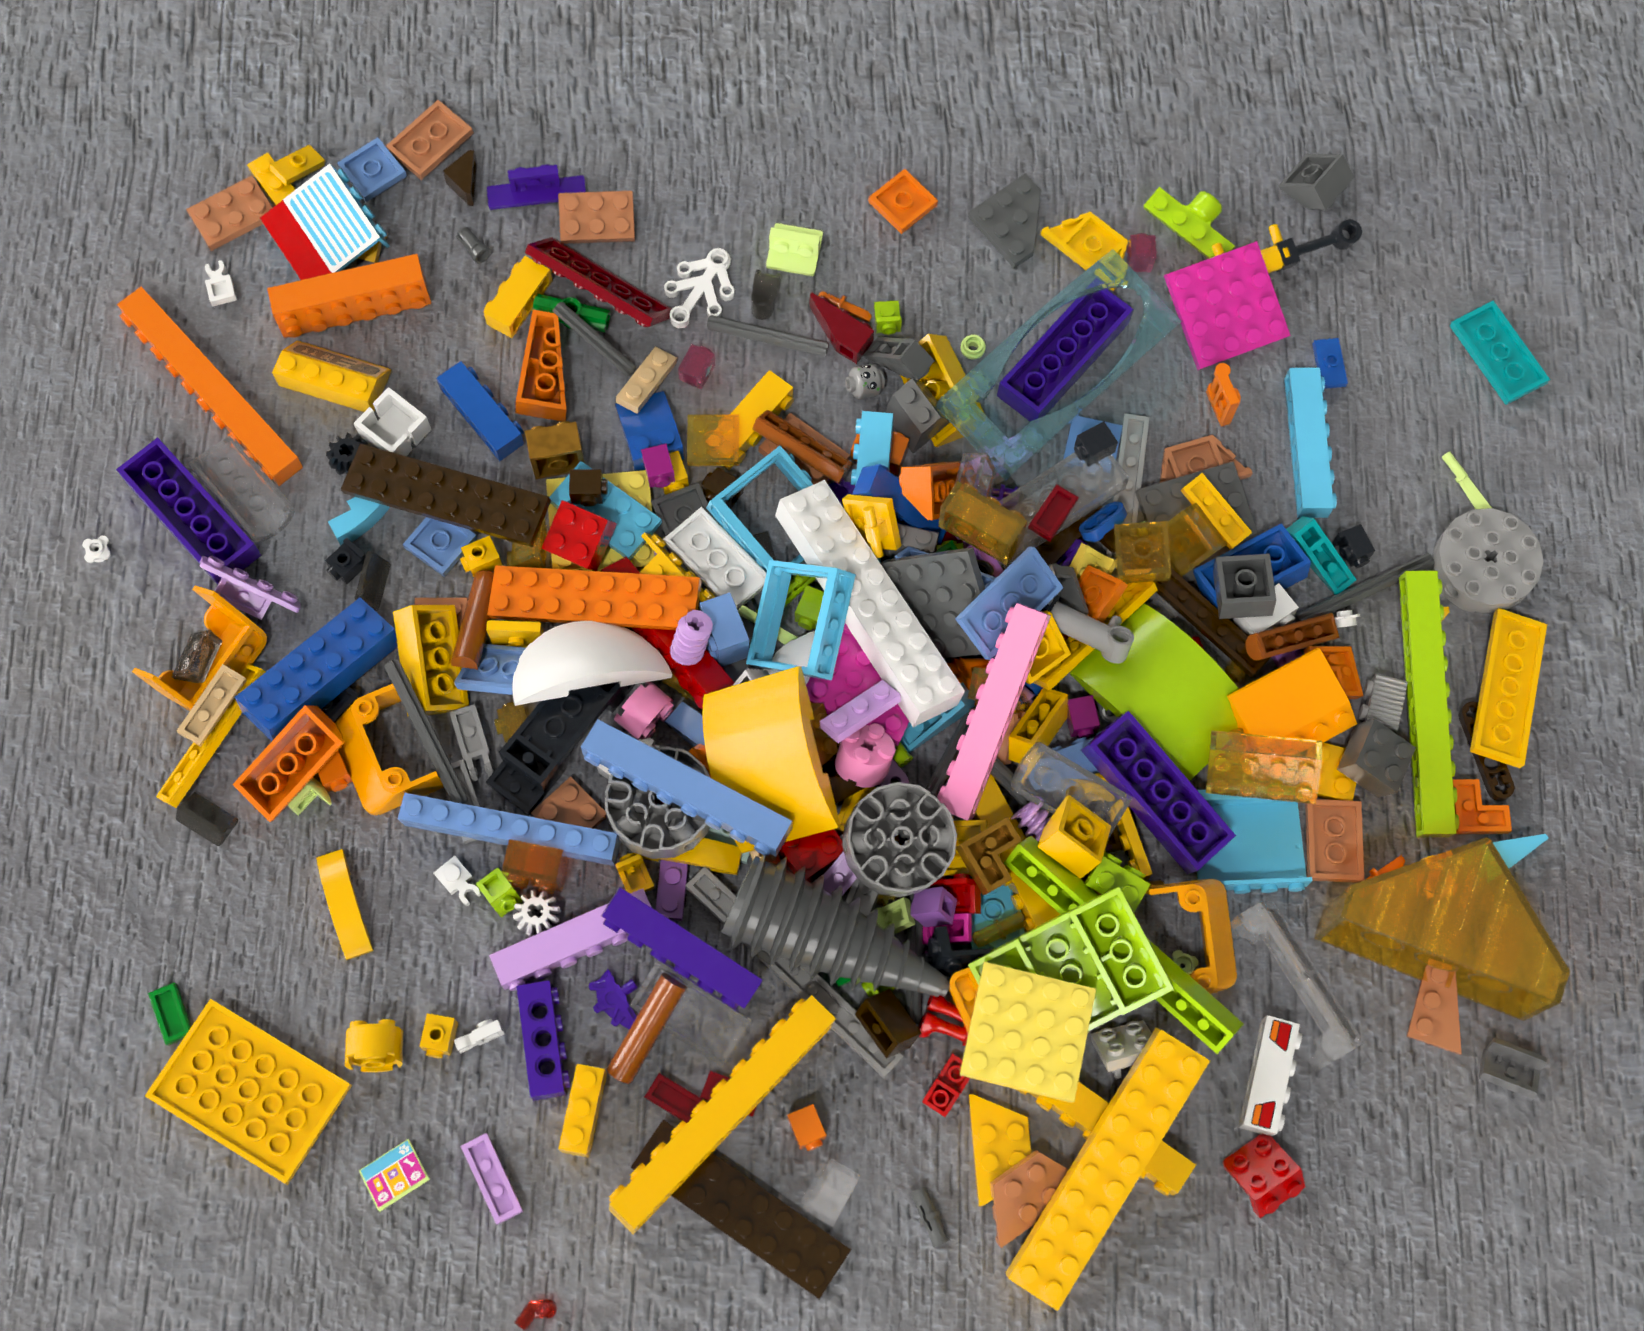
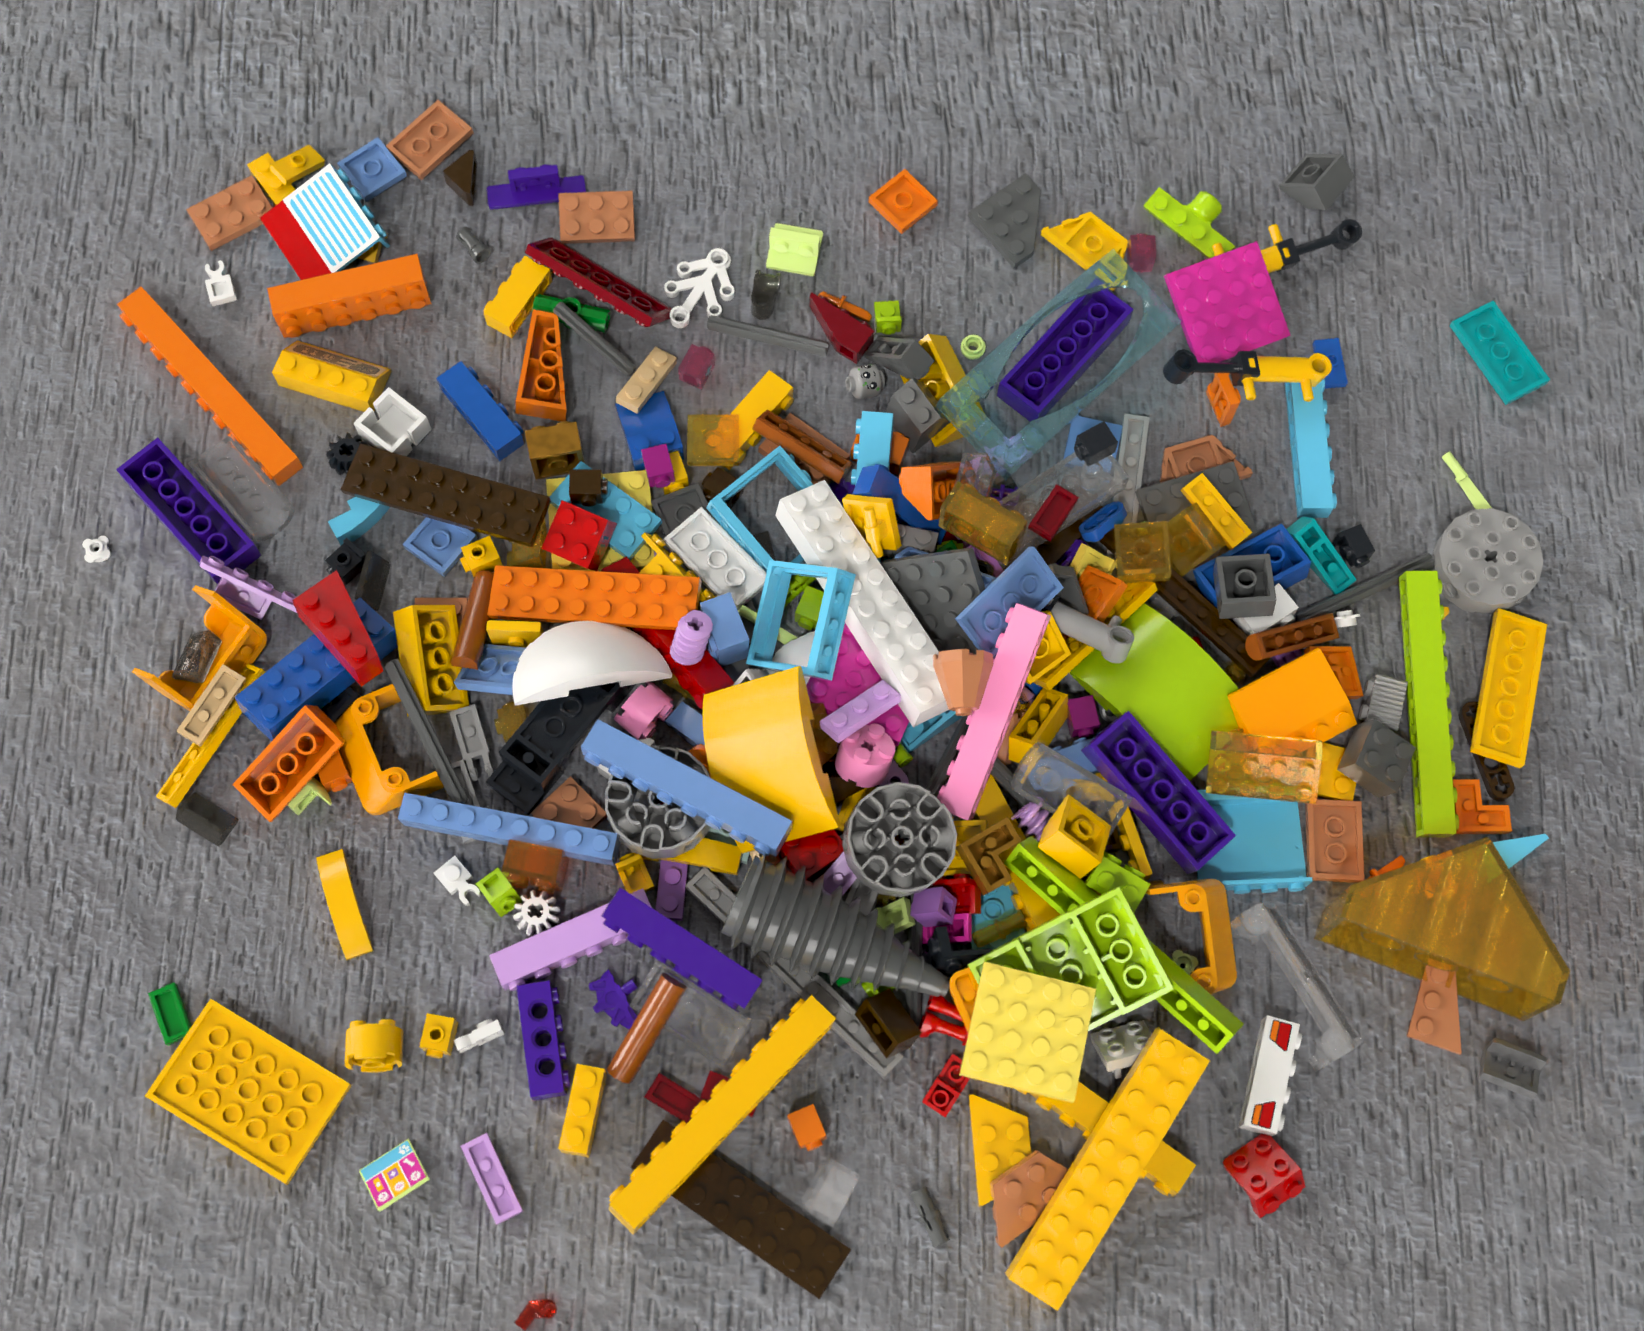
(335, 622): none -> red wedge
(963, 678): none -> nougat cone
(1250, 368): none -> piece

